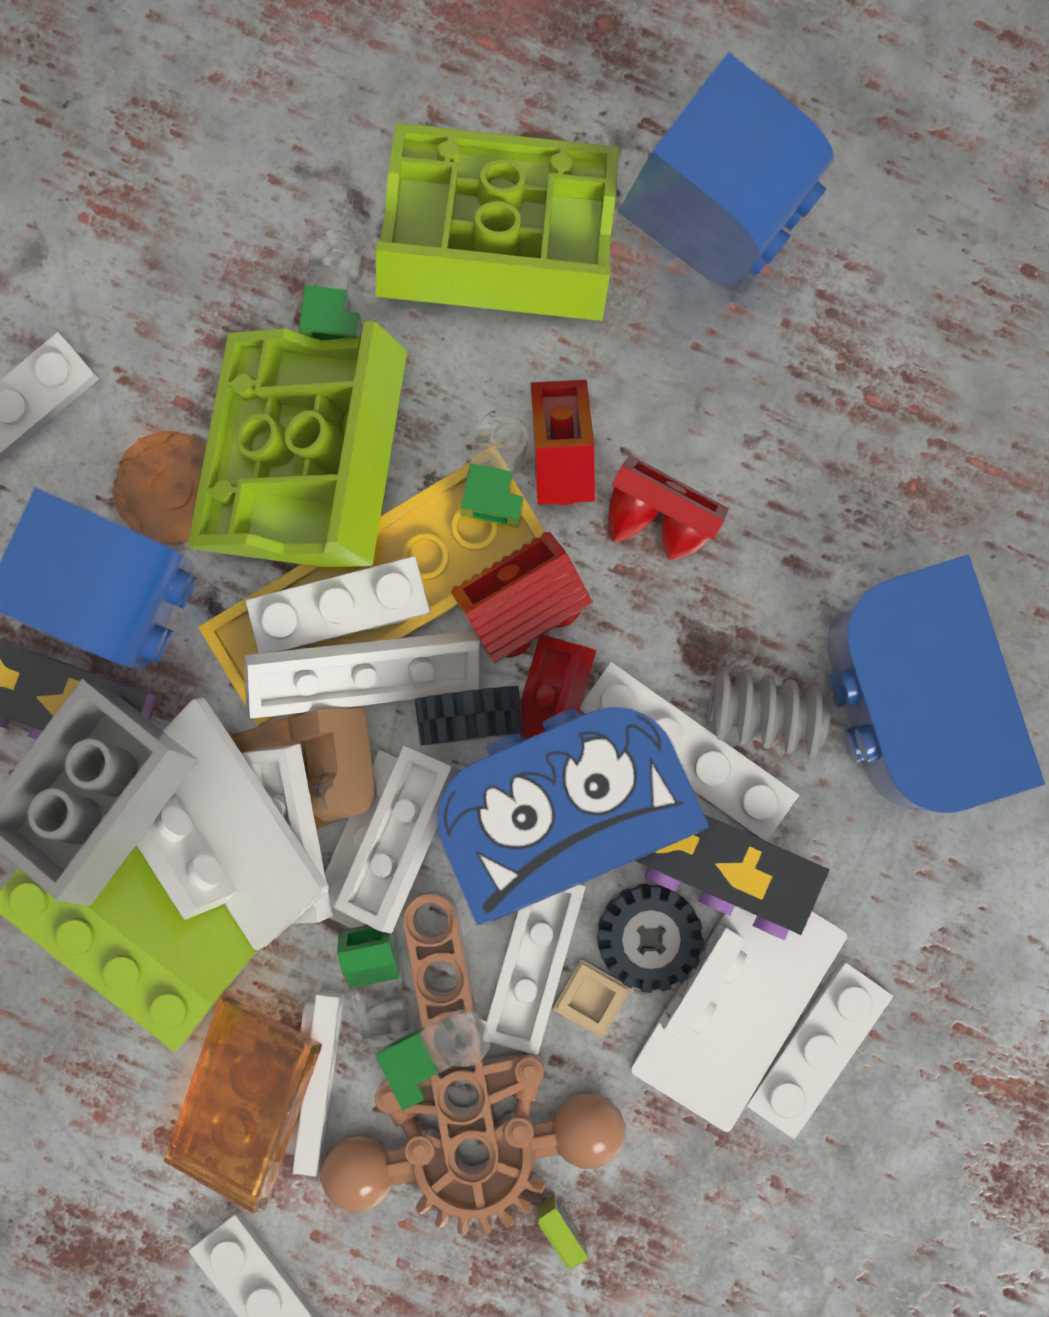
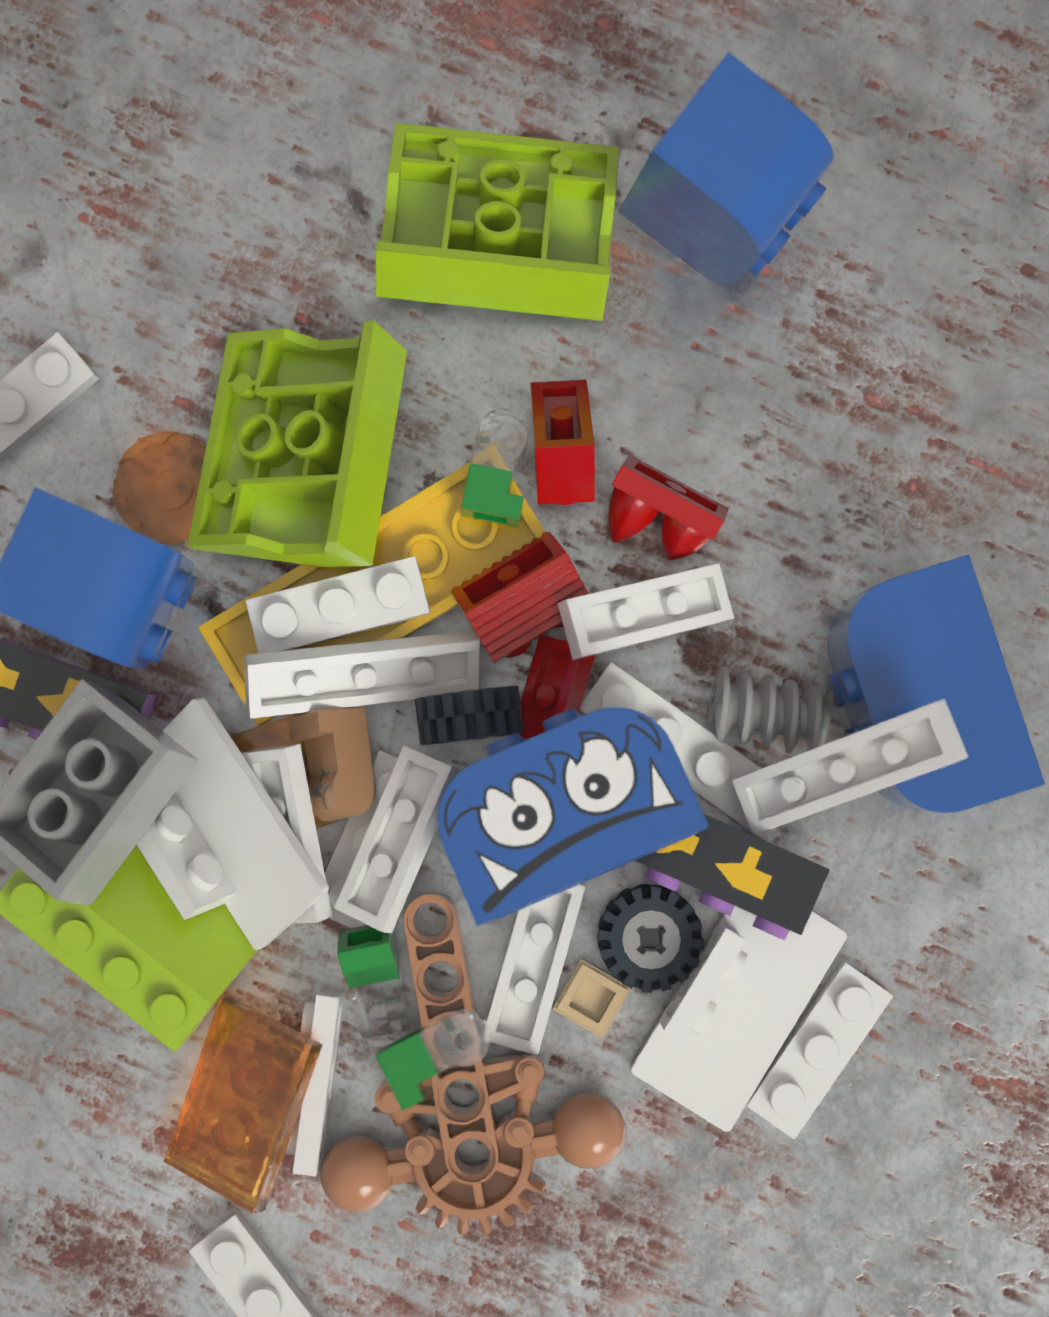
(331, 275): leg -> none
(561, 1232): lime tile -> none
(645, 611): none -> white plate
(850, 767): none -> white plate

